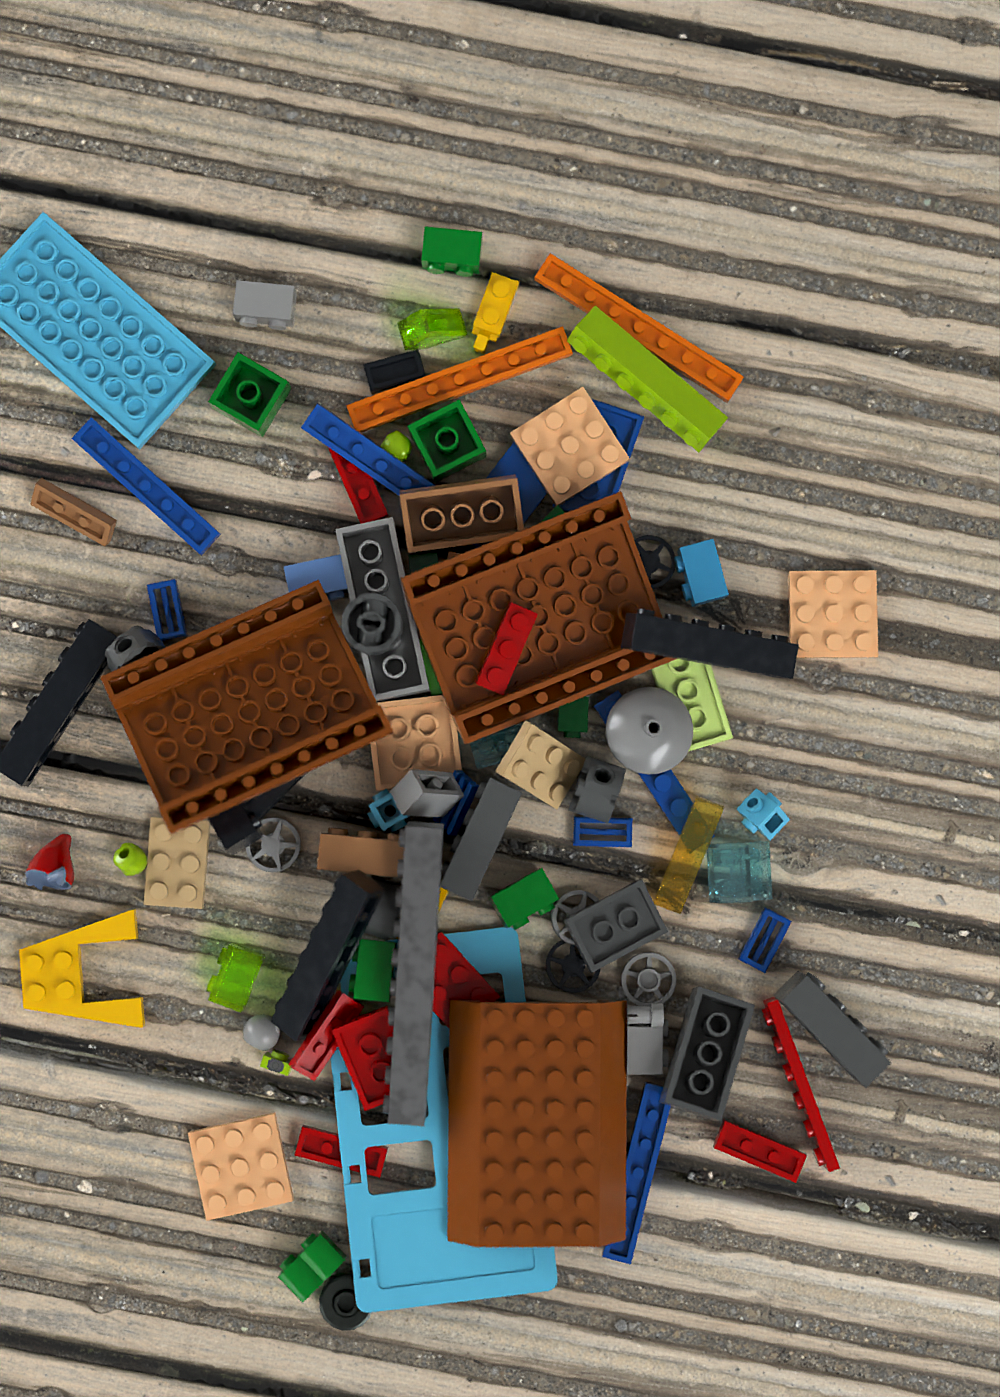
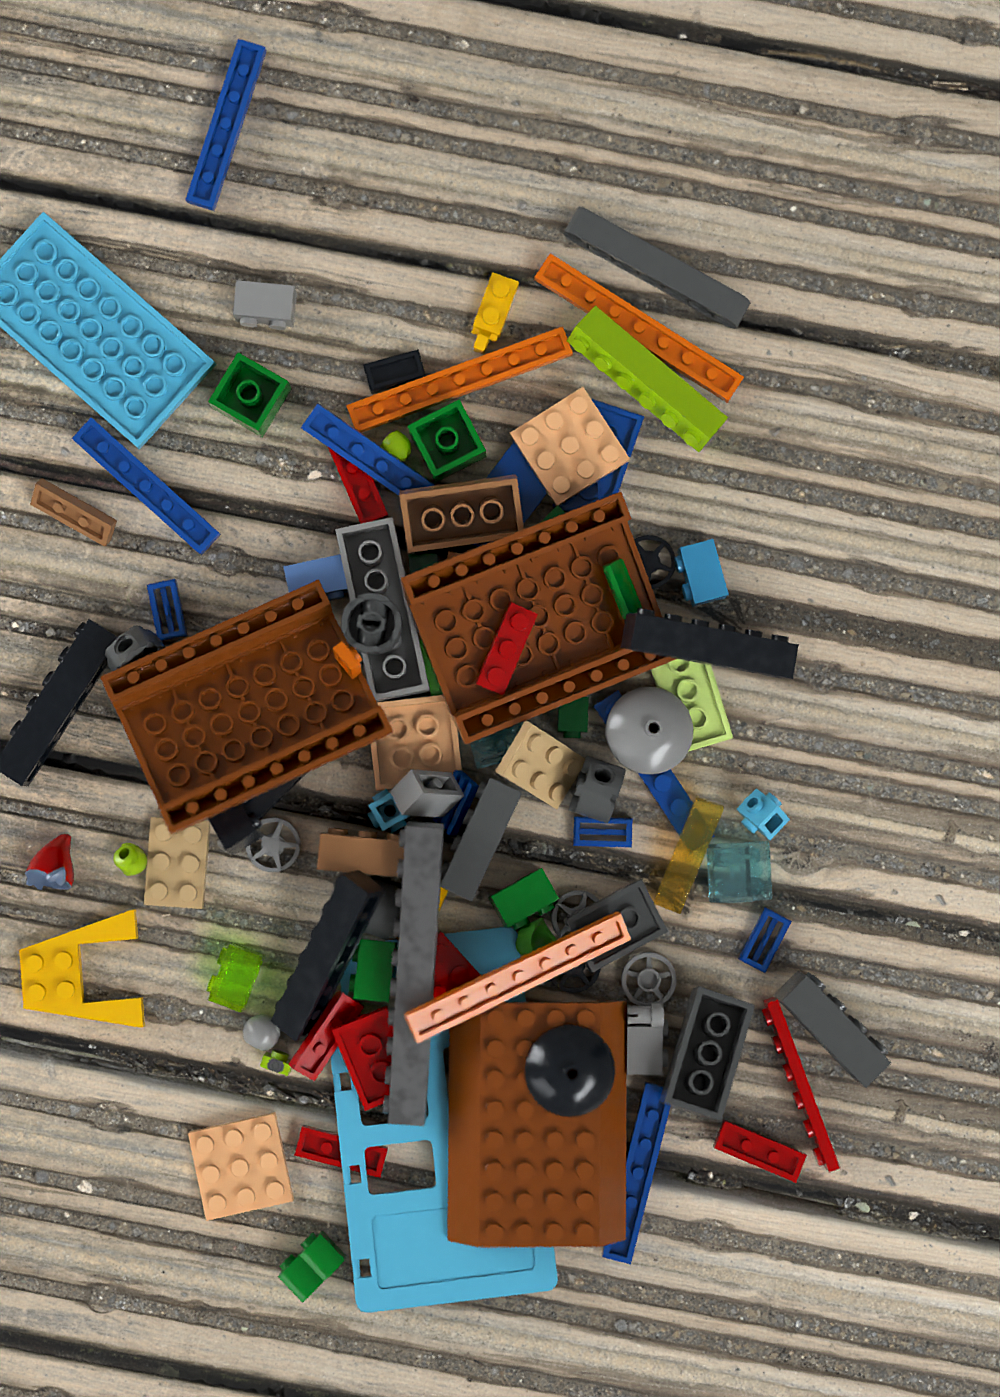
(226, 125): none -> blue plate
(339, 1304): pearl dark grey wheel -> none
(348, 659): none -> orange plate
(431, 328): clear neon green slope -> none
(451, 251): green brick -> none
(517, 976): none -> plate
(533, 936): none -> bright green piece
(558, 1052): none -> black dish
(622, 587): none -> green slope
(657, 268): none -> dark grey beam
(833, 613): light nougat plate -> none

